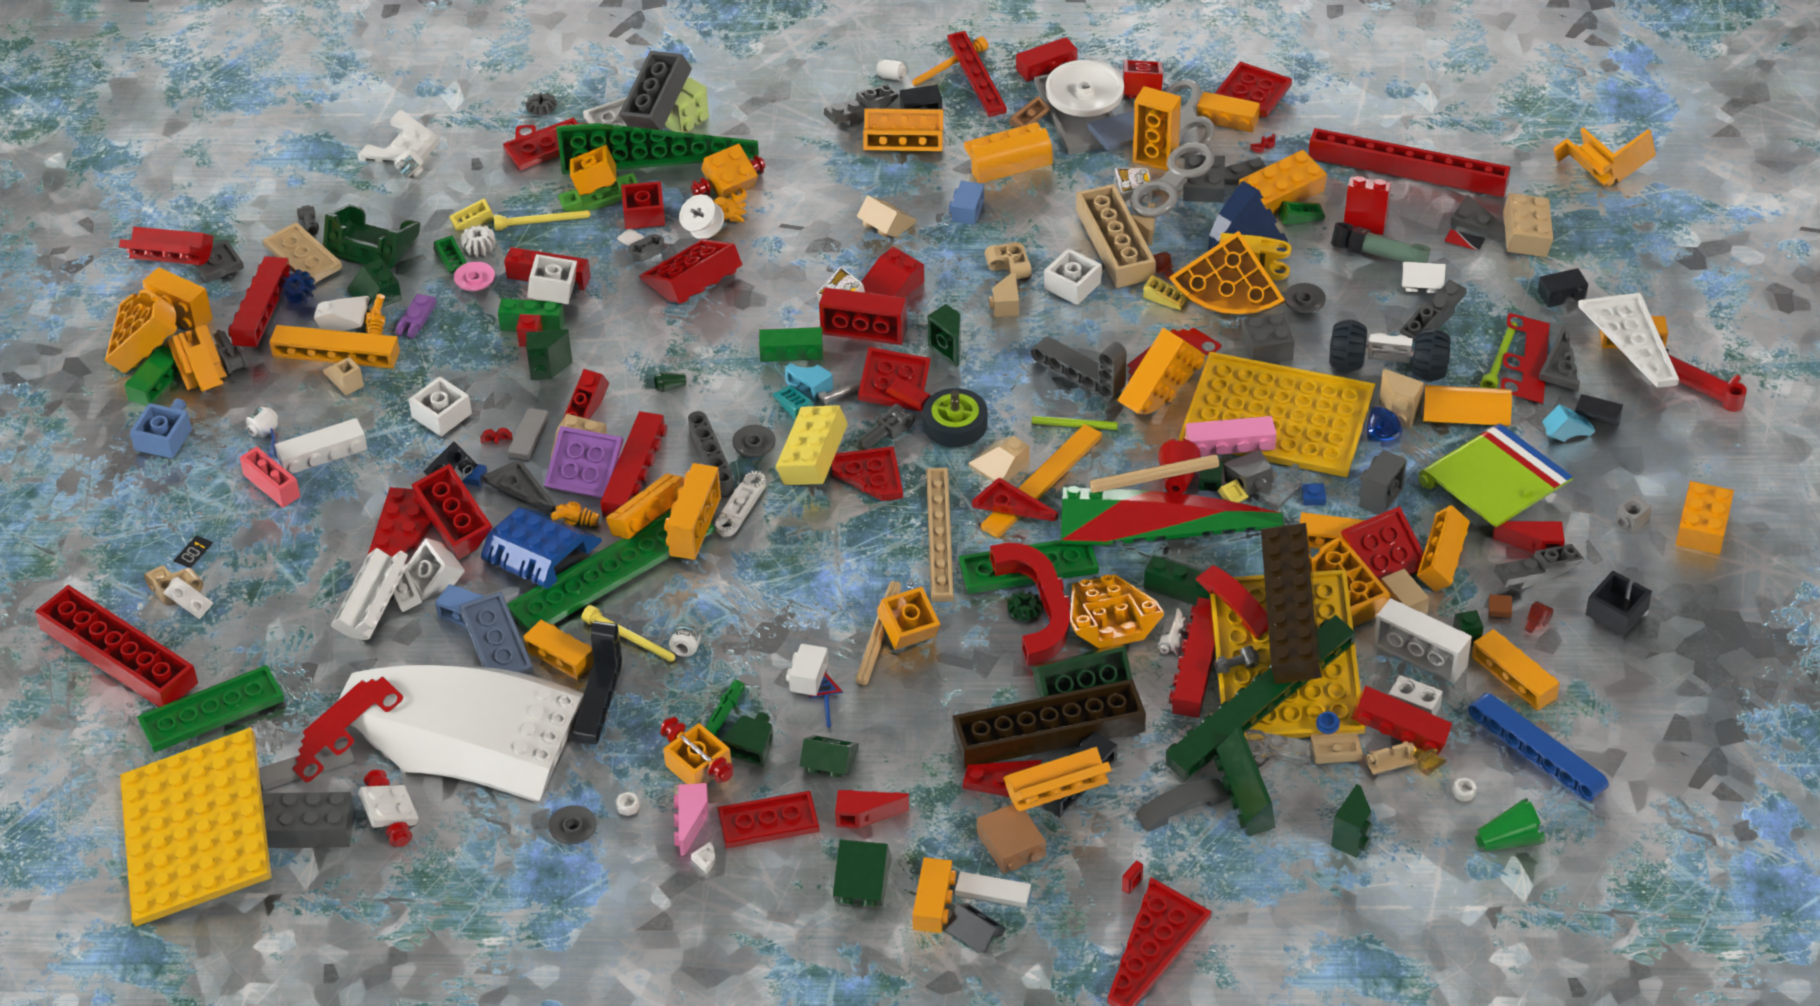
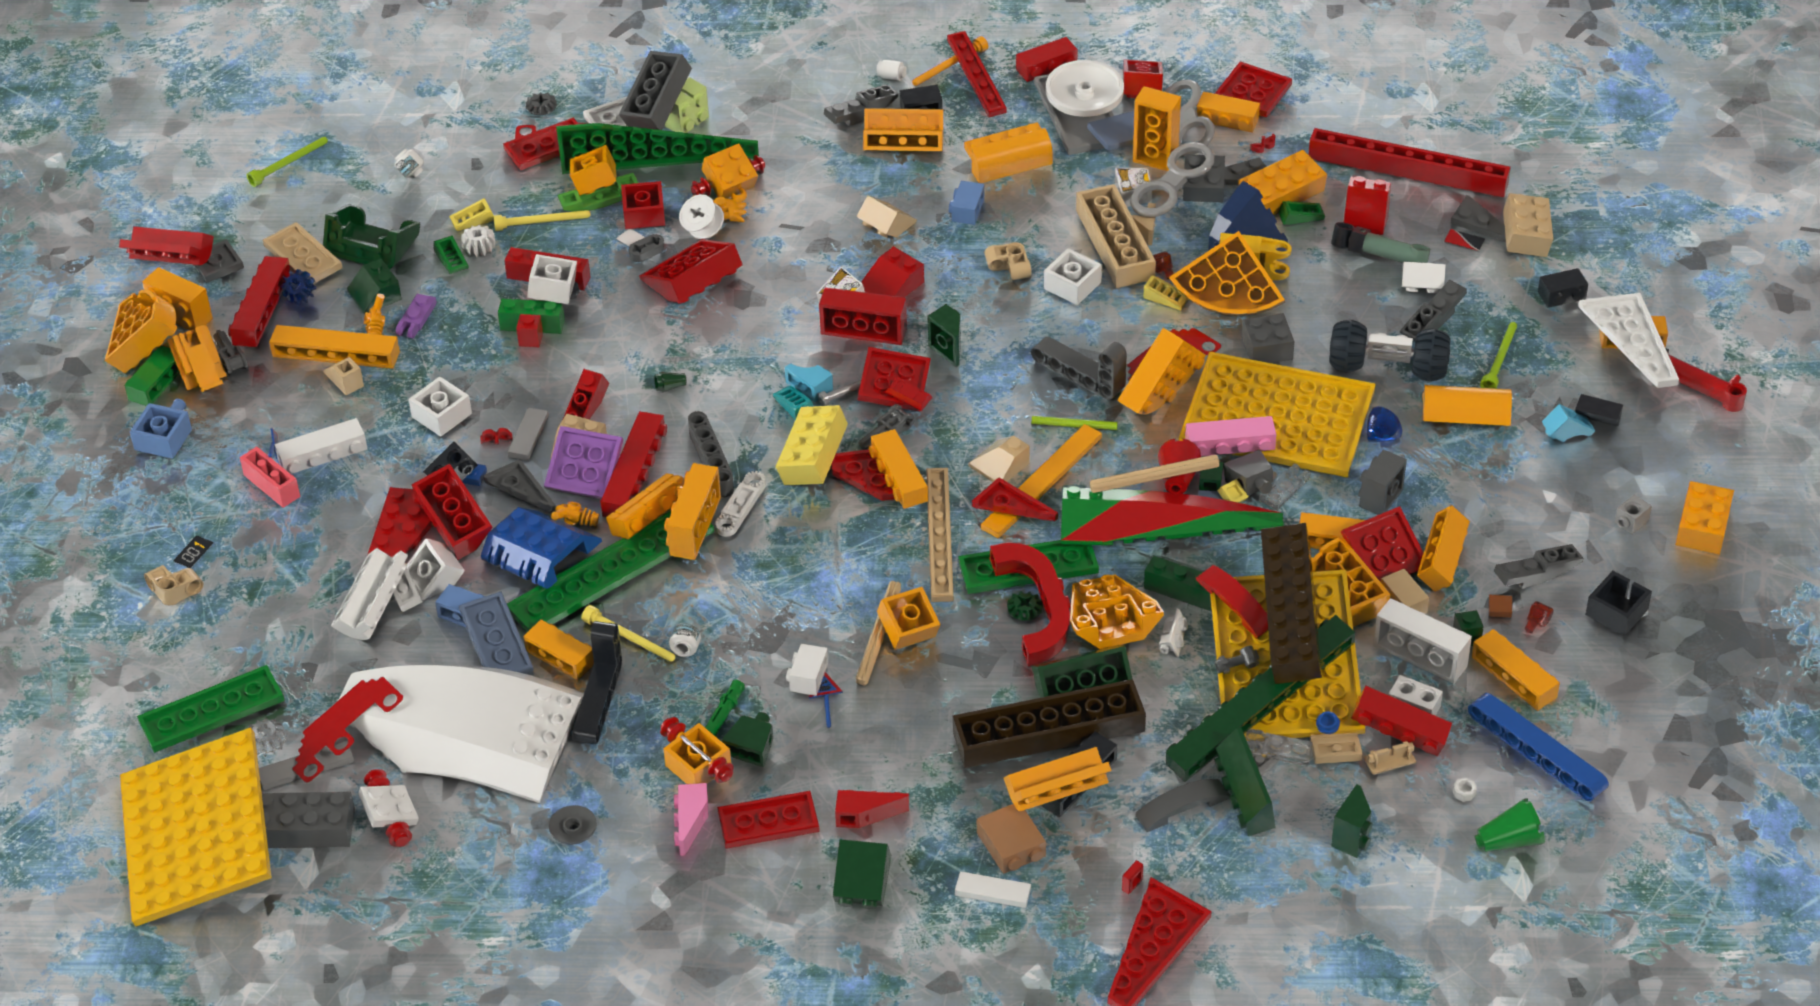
(116, 647): red brick -> none
(188, 597): white hinge -> none
(256, 177): none -> lime piece
(261, 421): white head -> none
(306, 214): dark grey bar -> none
(341, 313): white slope -> none
(413, 136): white wing -> none
(474, 276): bright pink dish -> none
(548, 353): dark green slope -> none
(627, 804): white tile -> none
(704, 857): white tile -> none
(754, 440): dark grey dish -> none
(791, 344): green brick -> none
(828, 755): dark green slope -> none
(898, 469): none -> light orange brick
(933, 895): light orange brick -> none
(955, 417): wheel -> none
(973, 927): panel -> none
(990, 776): red wing -> none
(1005, 297): tan slope -> none
(1030, 113): medium nougat slope -> none
(1196, 663): red brick -> none
(1304, 298): dark grey dish -> none
(1313, 494): blue plate -> none
(1401, 396): tan slope -> none
(1428, 760): clear yellow piece -> none
(1496, 474): lime door -> none
(1530, 534): red slope -> none
(1534, 358): red piece -> none
(1560, 365): dark grey wing -> none
(1602, 162): light orange piece -> none

